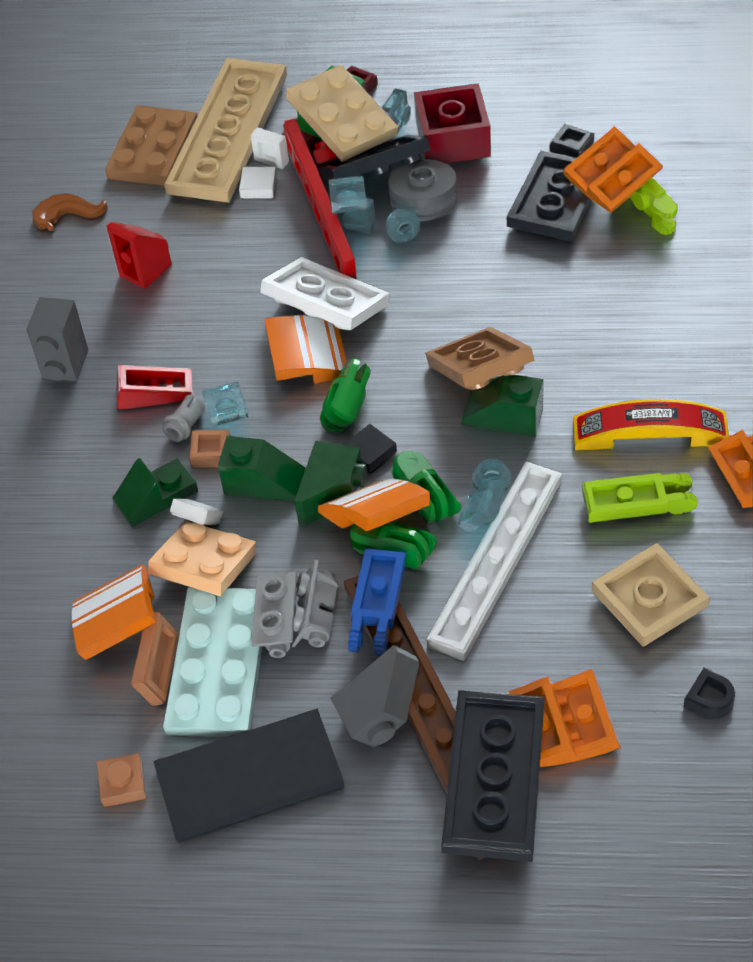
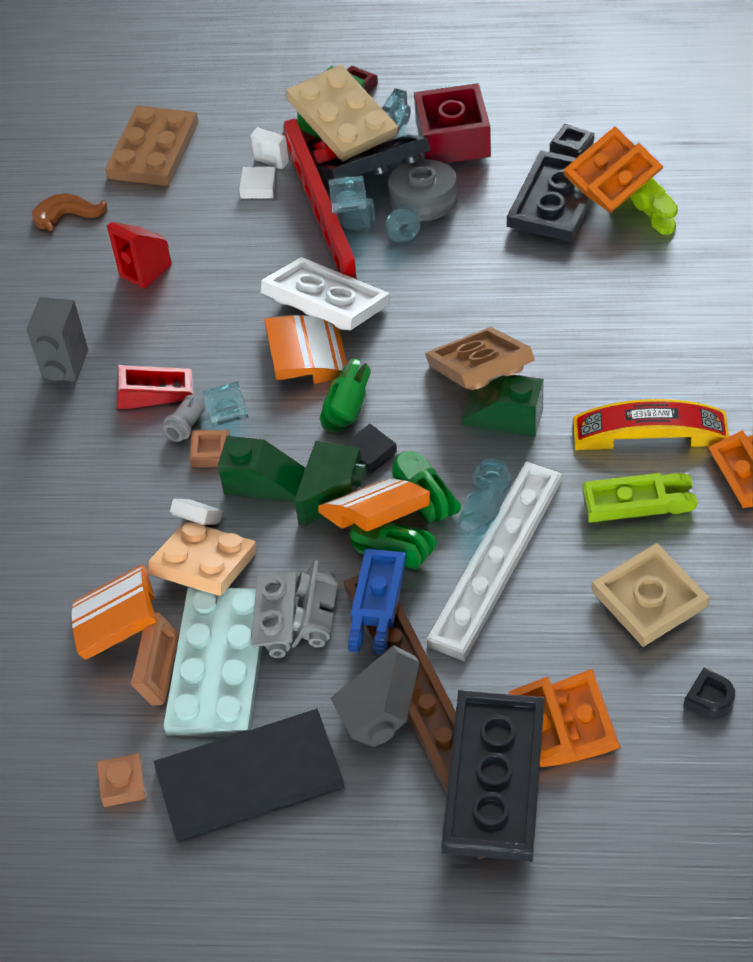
(148, 492): dark green slope -> none
(220, 137): tan plate -> none

